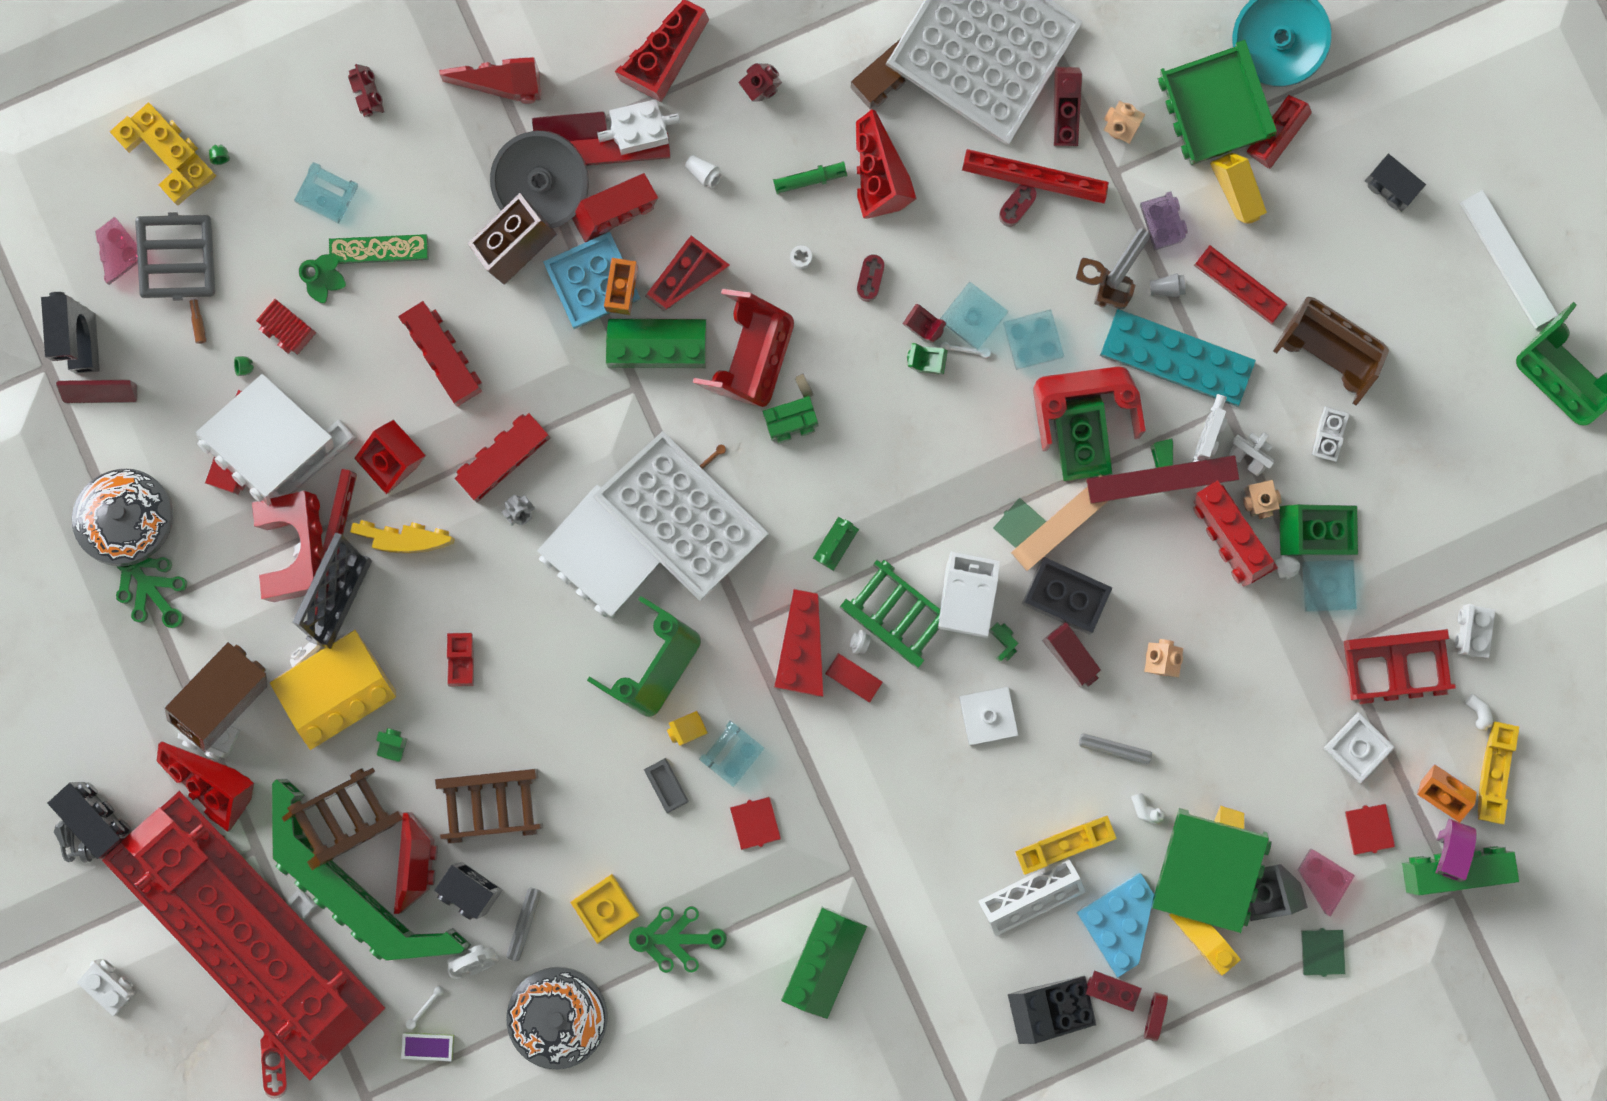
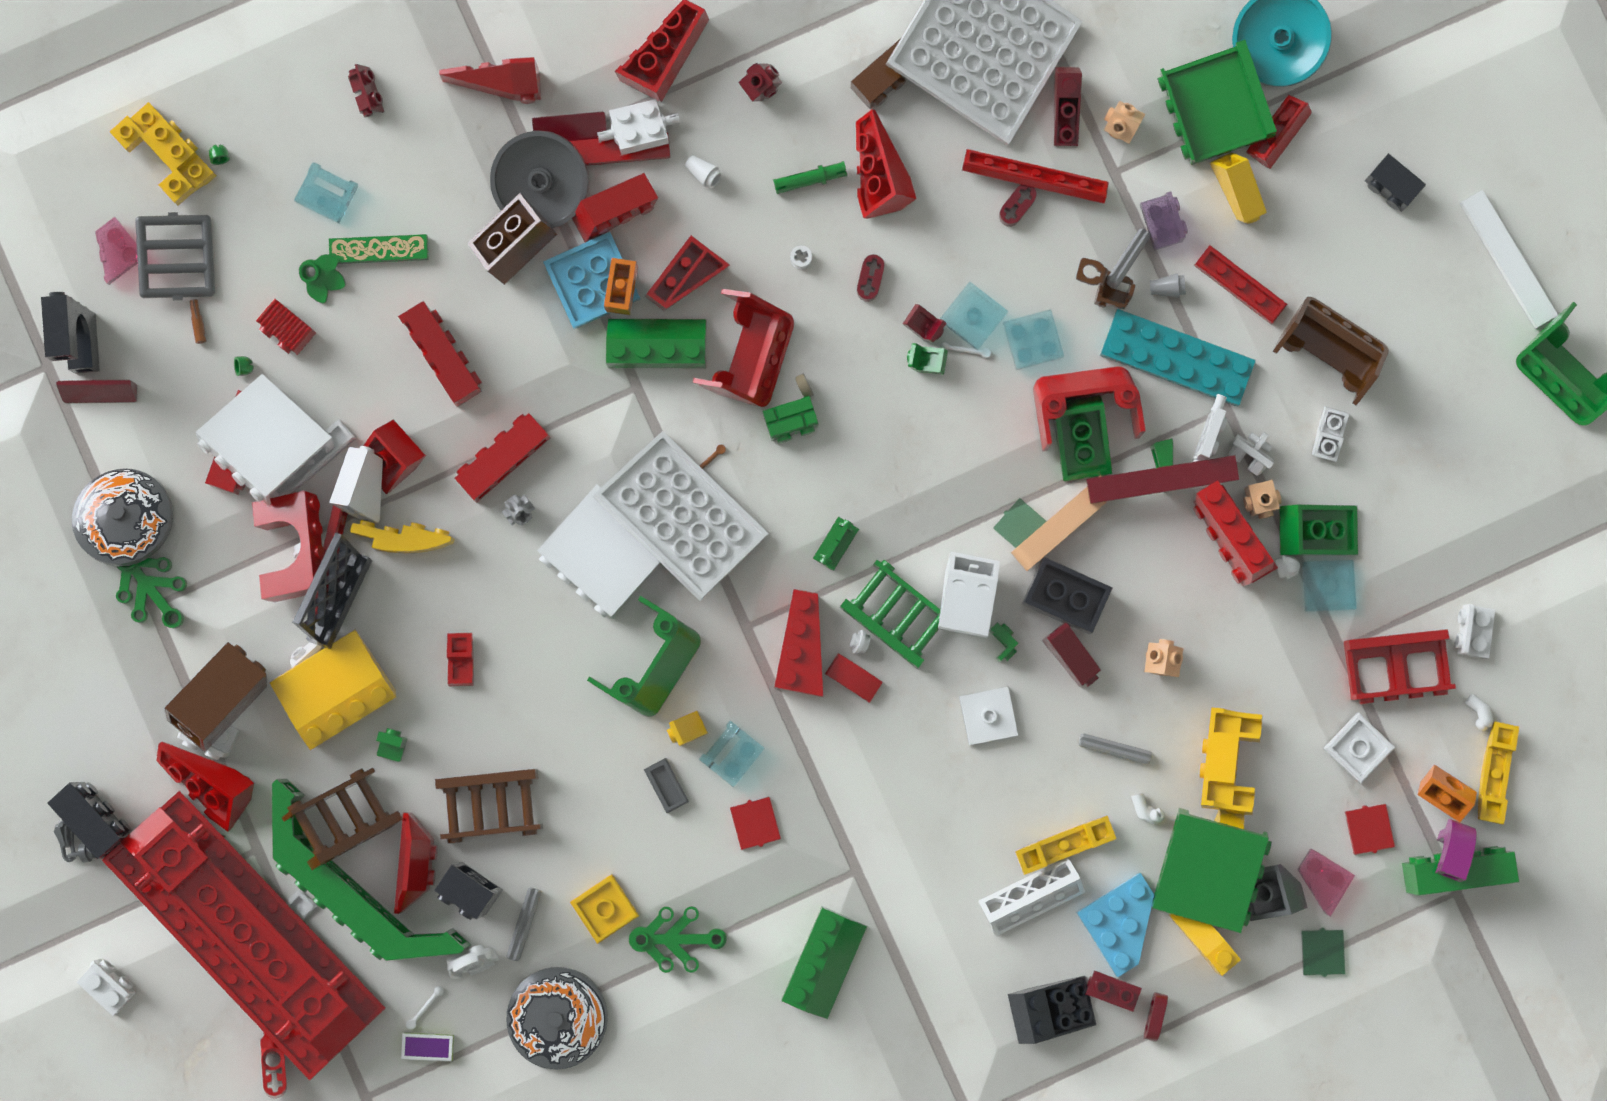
(360, 485): none -> white slope
(1221, 763): none -> yellow bracket

